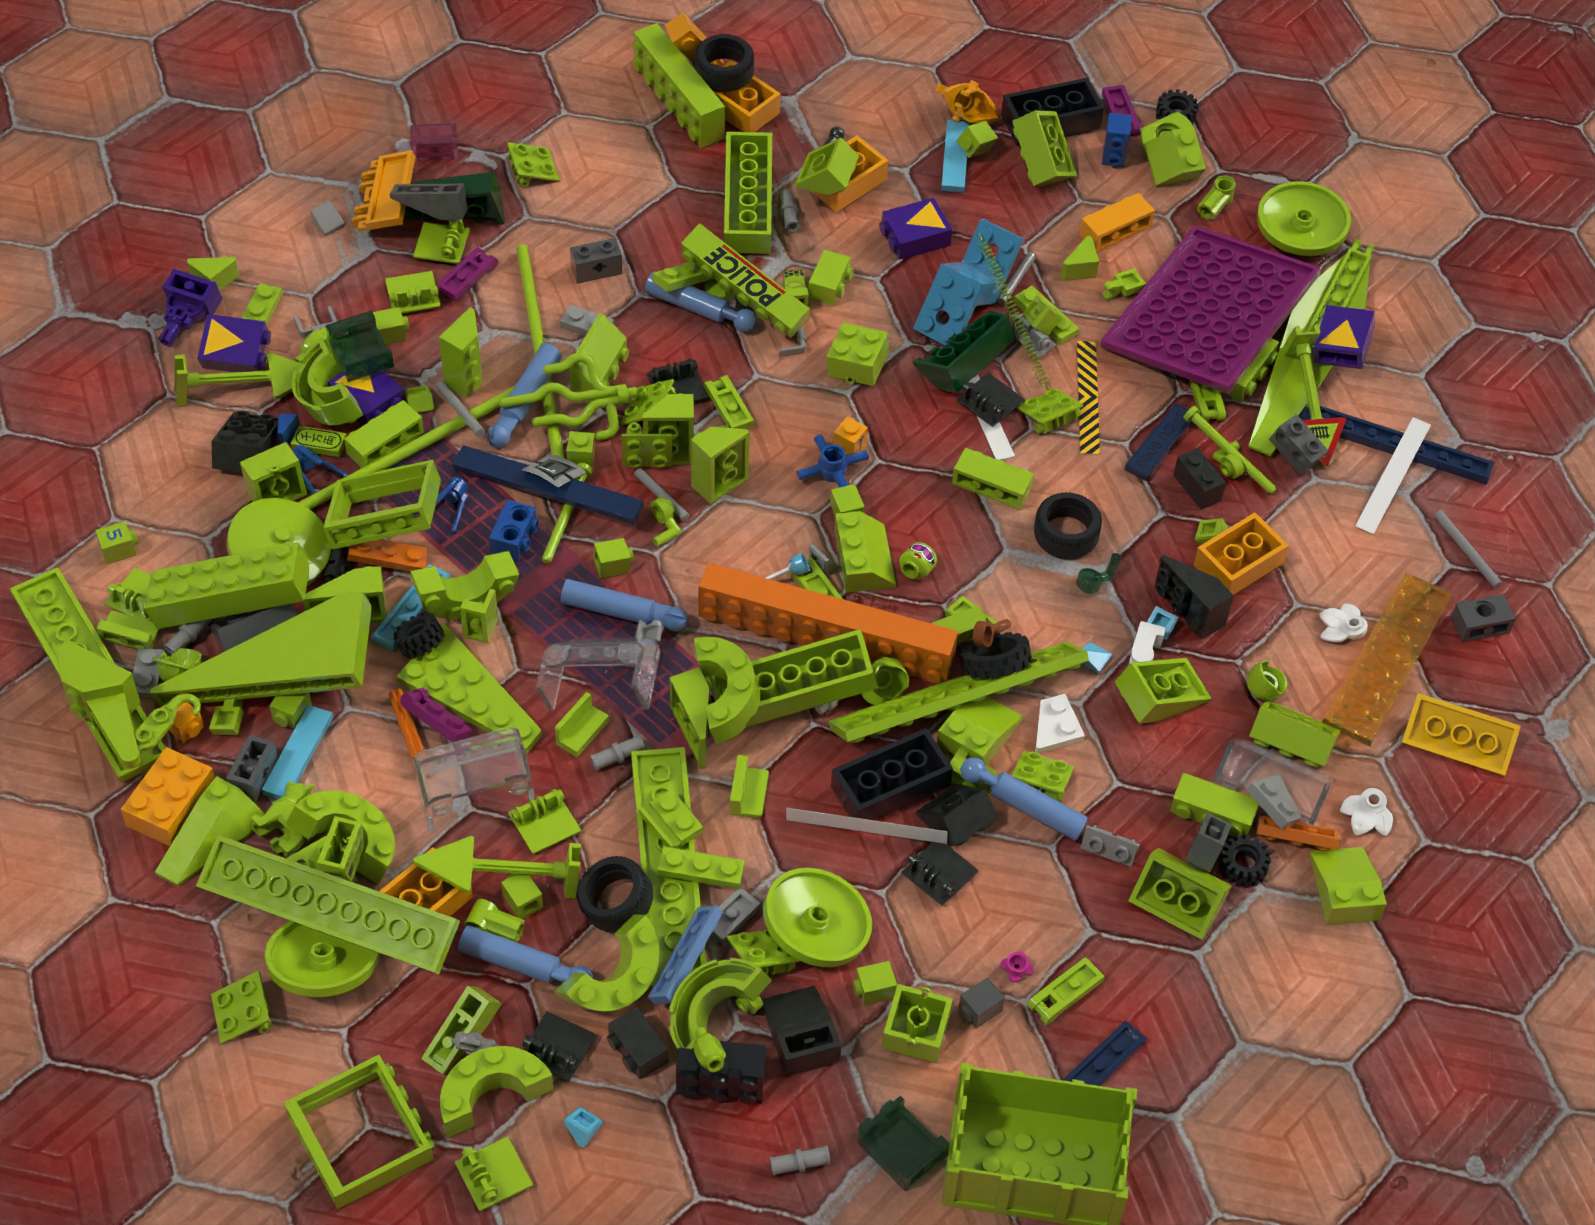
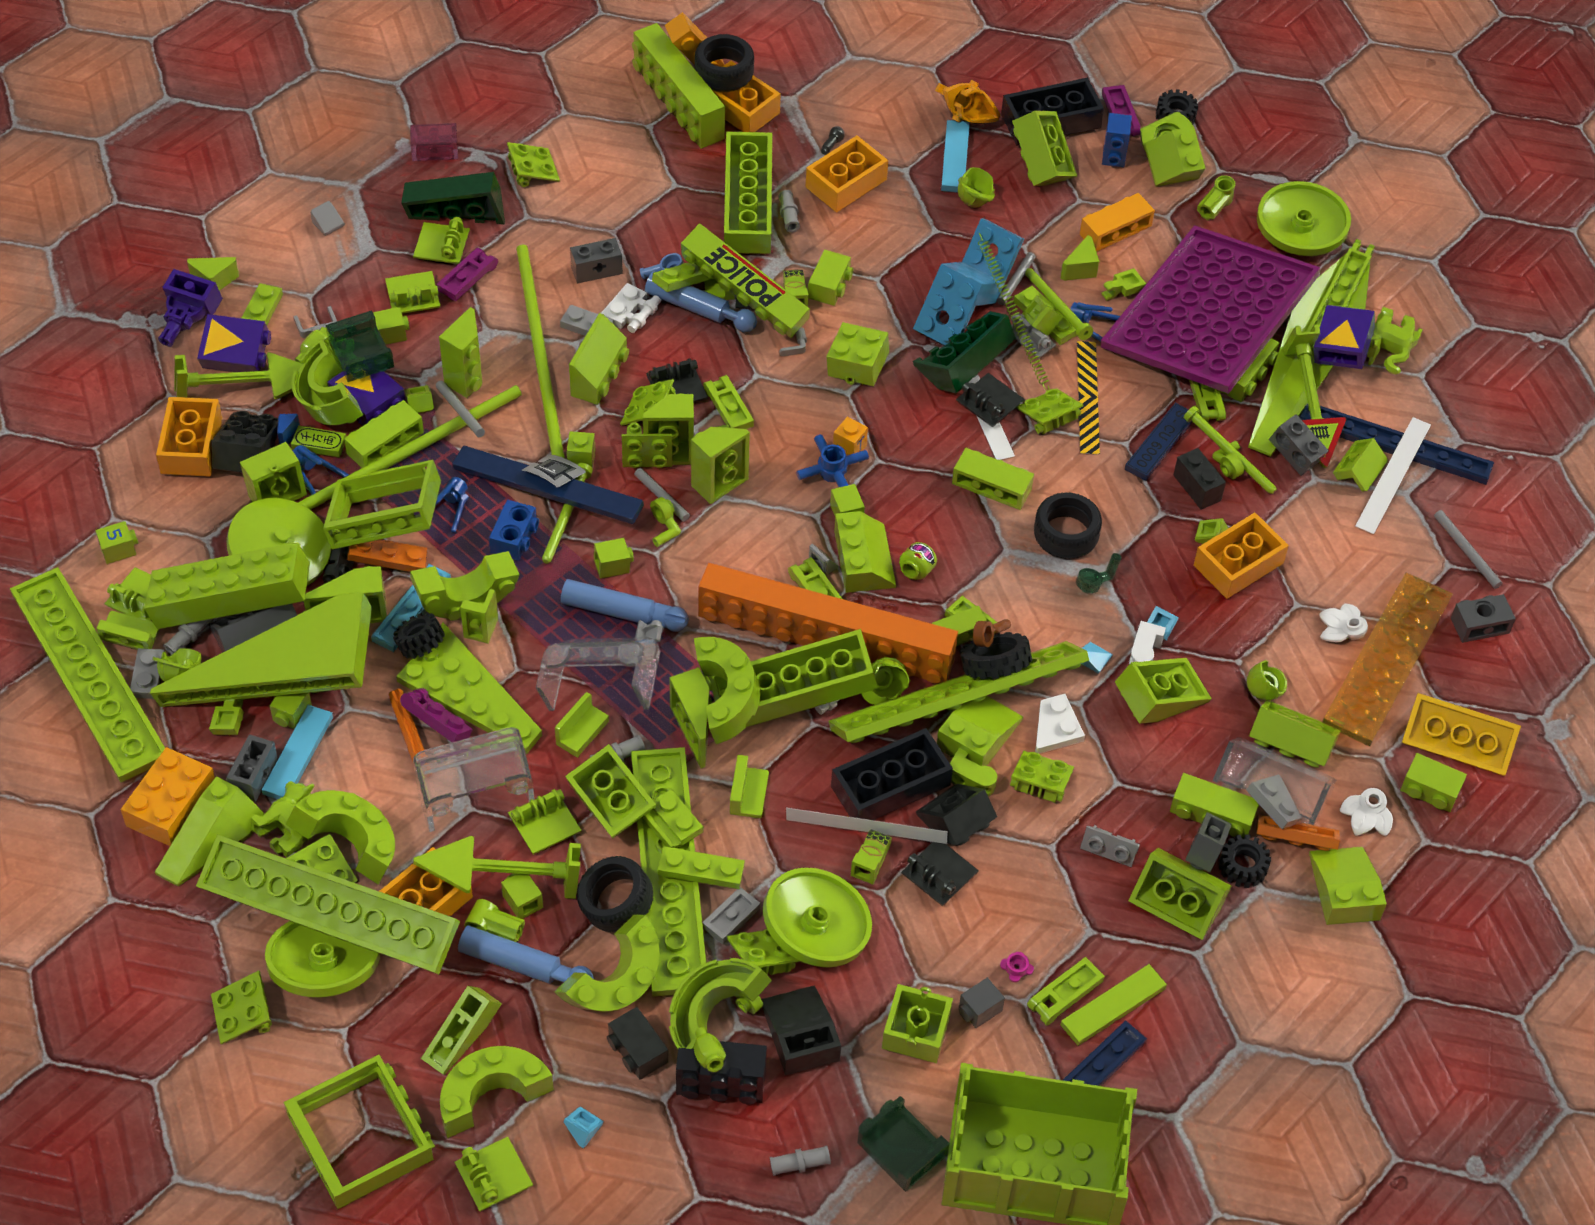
(108, 697): lime slope -> none
(186, 724): light orange brick -> none
(188, 436): none -> light orange brick
(339, 855): lime torso -> none
(378, 207): light orange hinge -> none
(436, 200): flat silver slope -> none
(471, 1042): light grey axle -> none
(531, 380): medium blue piece -> none
(559, 1045): pearl dark grey hinge -> none
(605, 396): lime plant -> none
(610, 791): none -> lime slope
(625, 305): none -> white plate
(668, 261): none -> medium blue bar
(685, 954): medium blue plate -> none
(797, 565): medium azure hinge -> none
(828, 168): lime slope -> none
(871, 856): none -> lime leg
(875, 983): lime brick -> none
(916, 228): dark purple brick -> none
(976, 187): none -> lime piece
(977, 139): lime brick -> none
(1026, 799): medium blue piece -> none
(1083, 330): none -> lime bar
(1085, 311): none -> blue plant
(1113, 1004): none -> lime tile
(1194, 596): pearl dark grey slope -> none
(1362, 463): none -> lime panel
(1393, 339): none -> lime animal
(1433, 782): none -> lime brick

